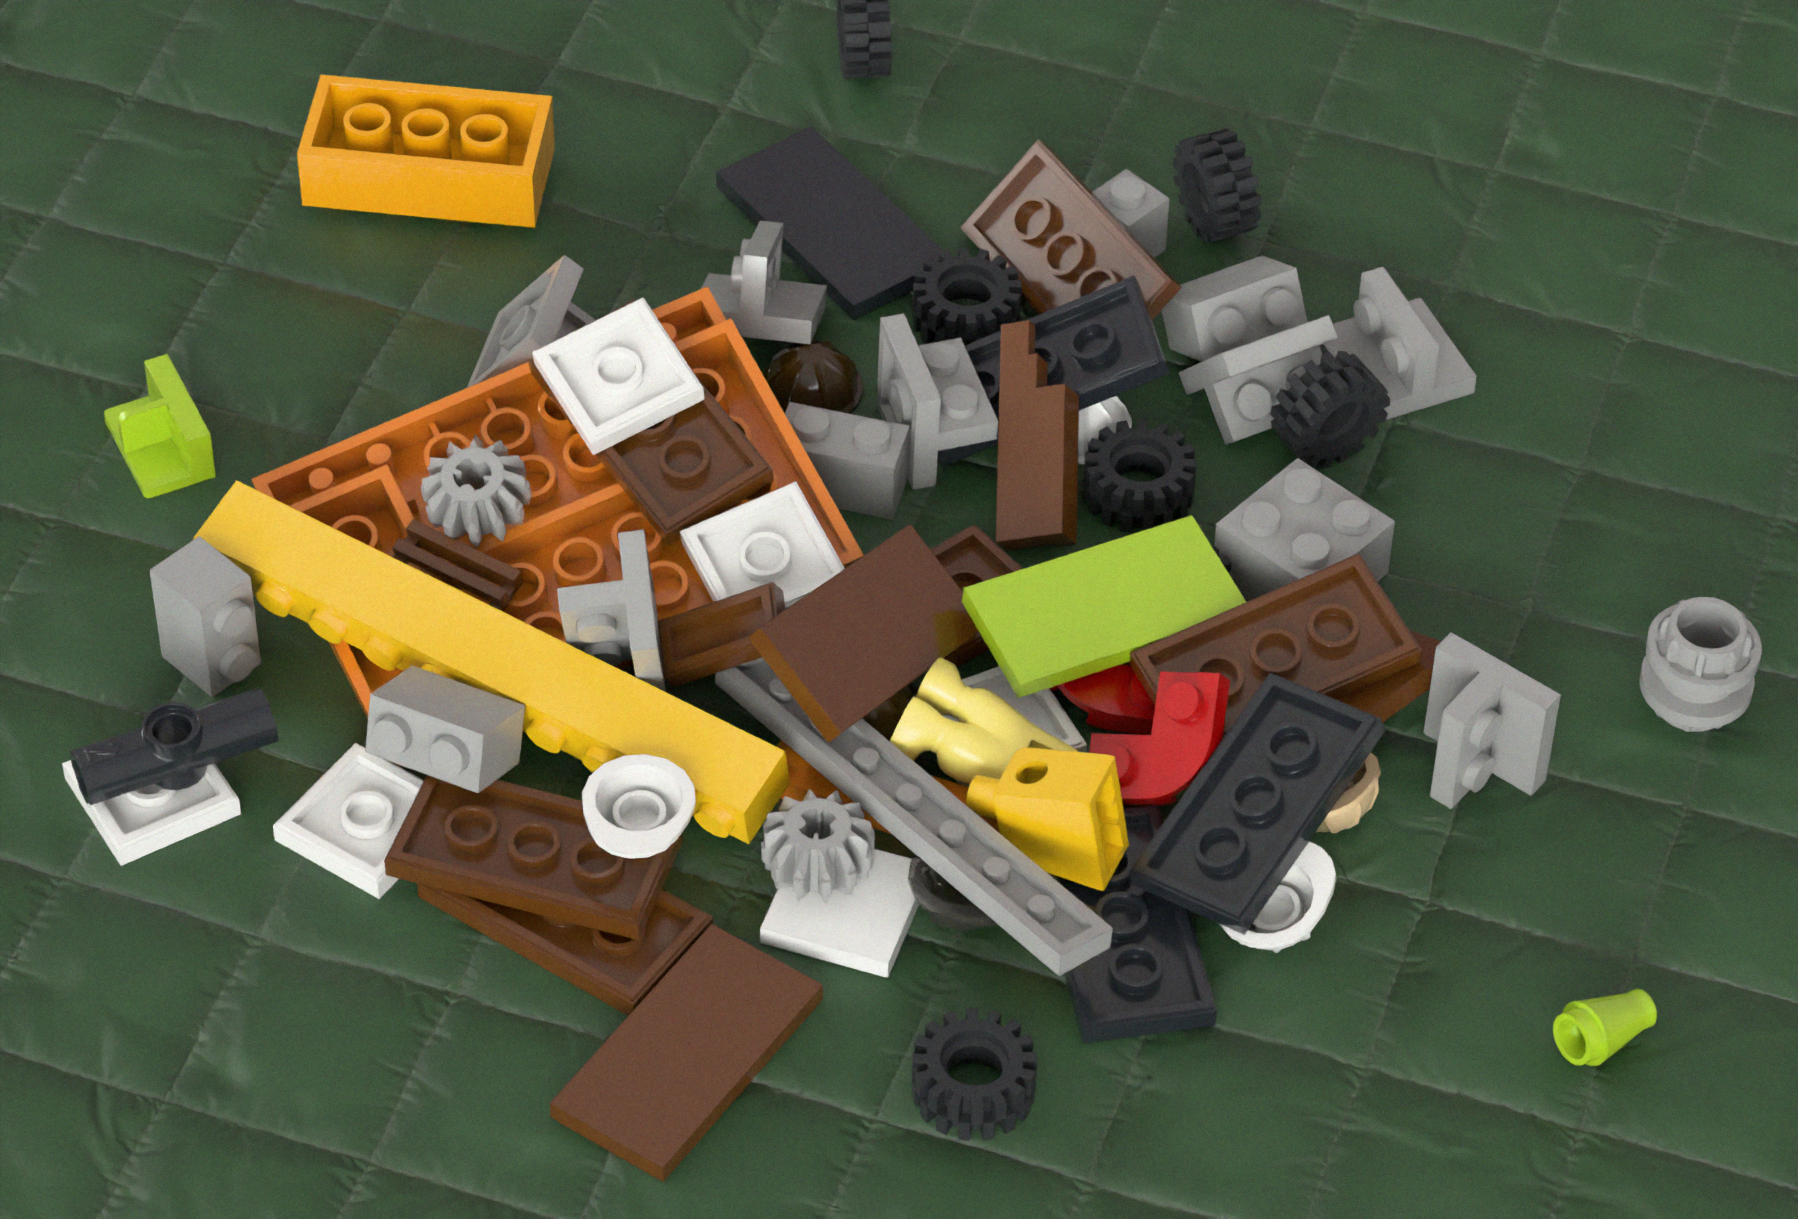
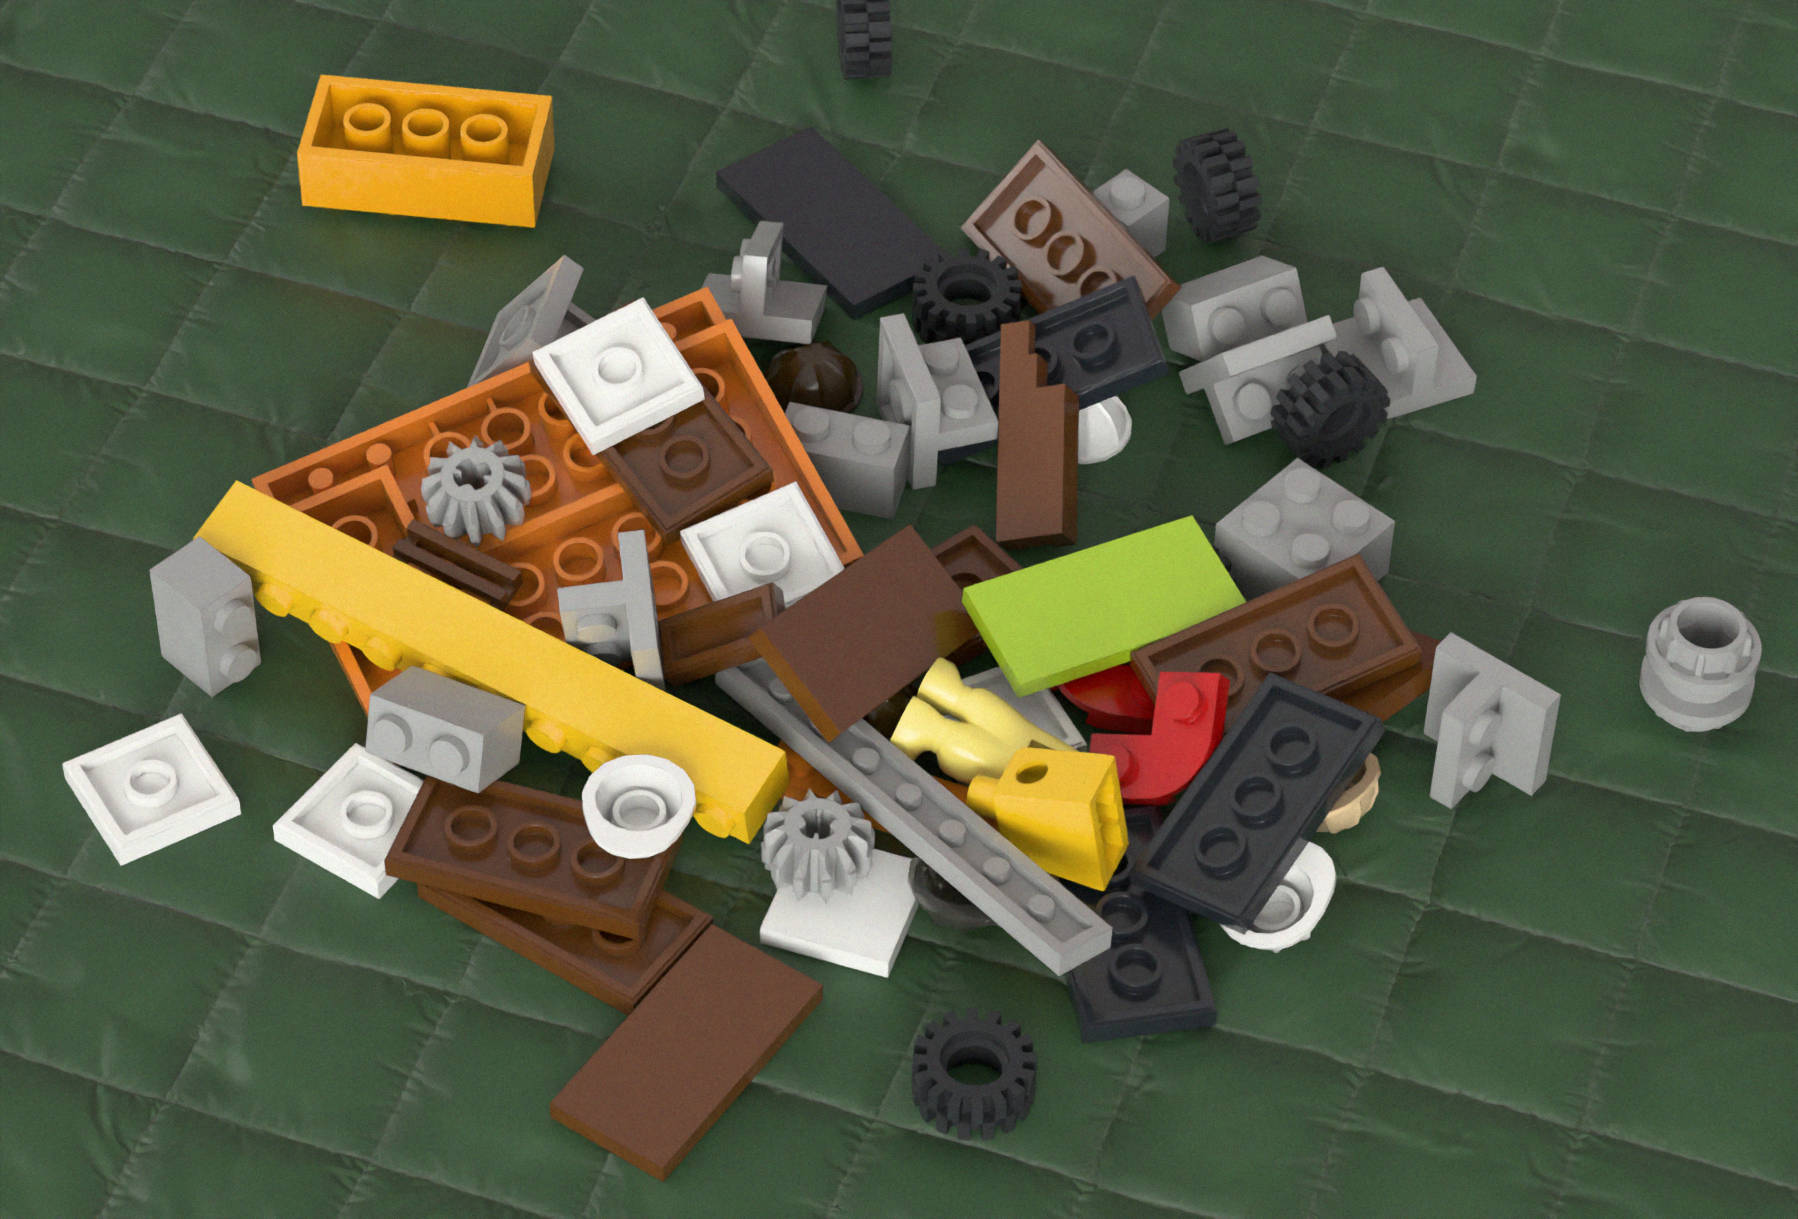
(162, 433): lime panel -> none
(174, 746): black piece -> none
(1145, 452): black tyre -> none
(1600, 1026): lime cone -> none

